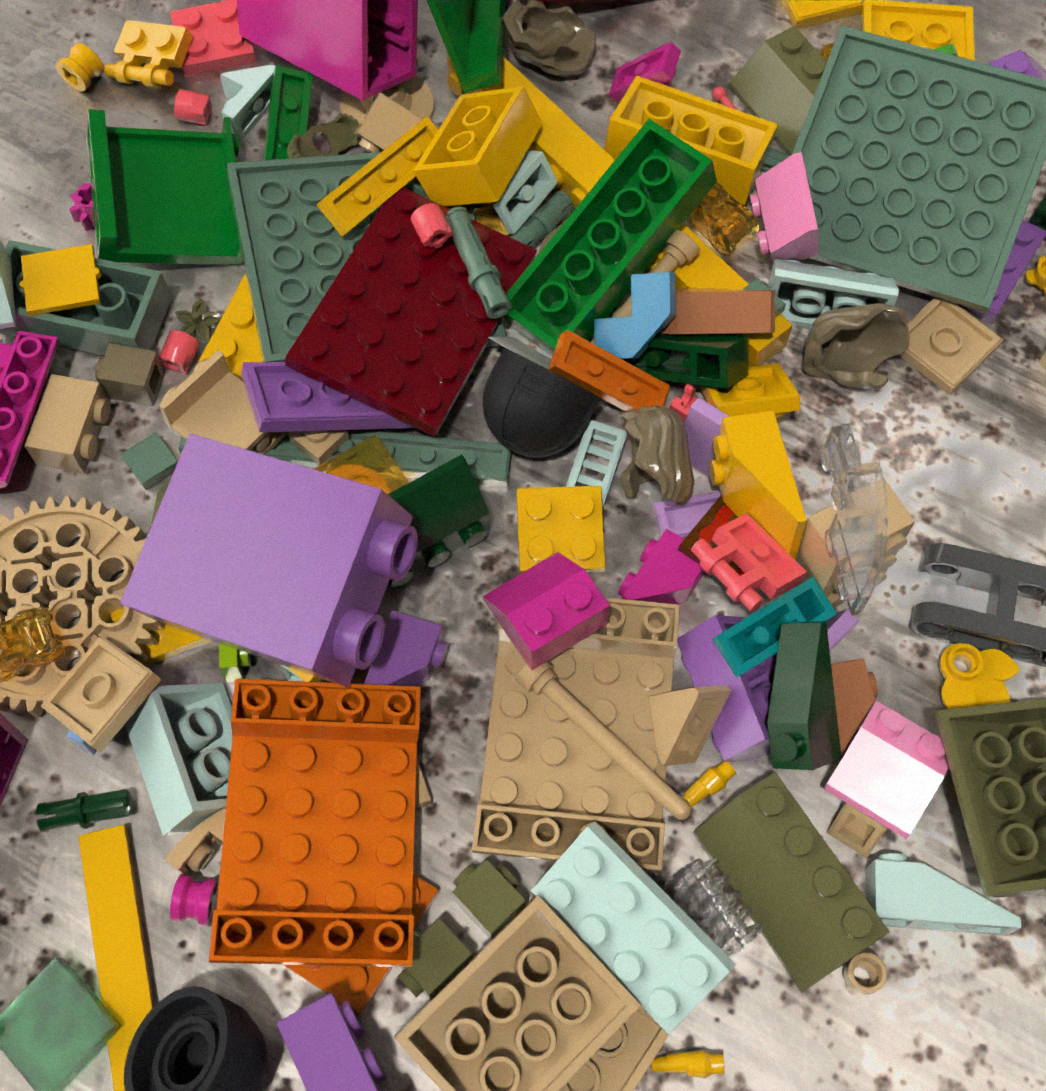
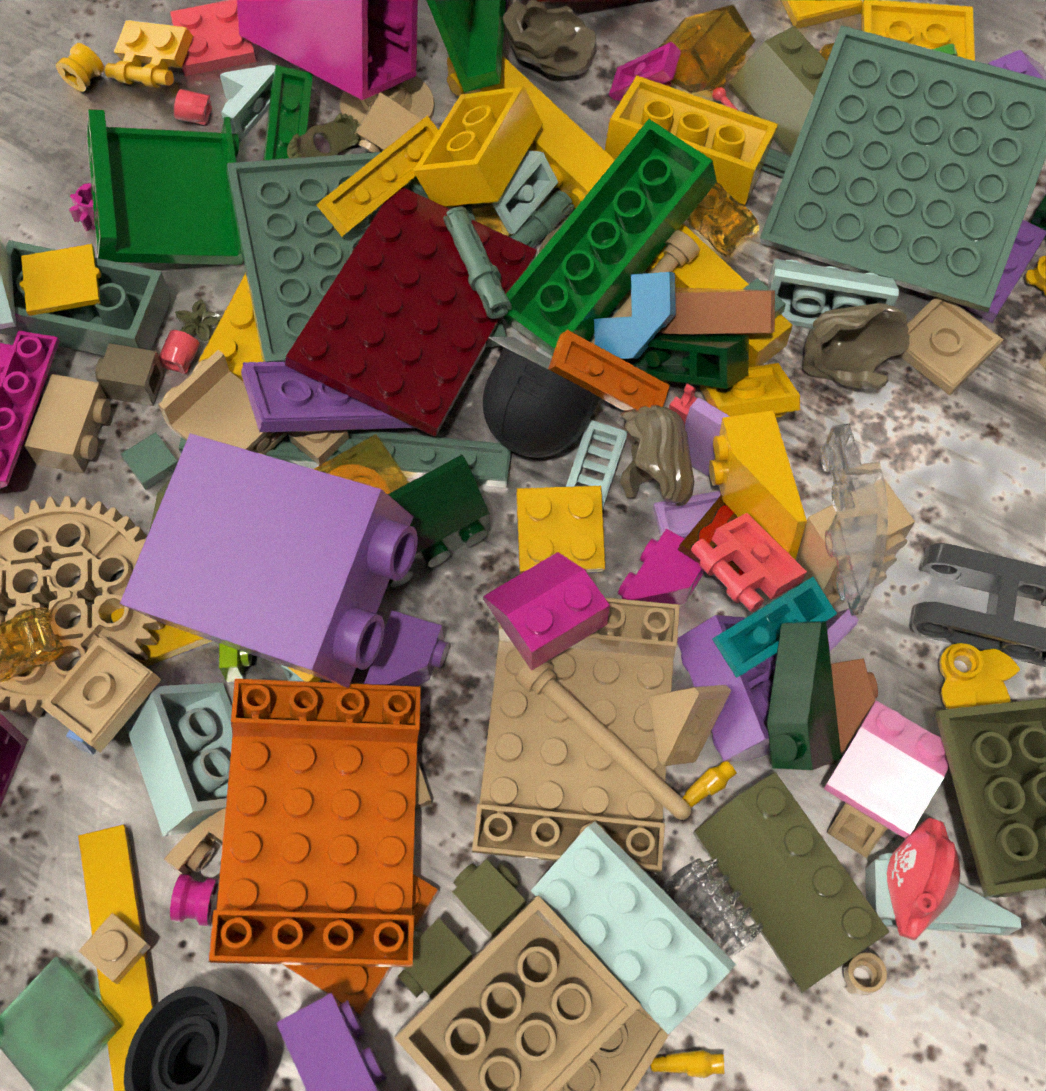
(84, 810): dark green axle -> none
(114, 948): none -> tan plate
(431, 225): coral hose -> none
(709, 48): none -> clear yellow slope
(786, 212): bright pink slope -> none
(922, 877): none -> coral hat

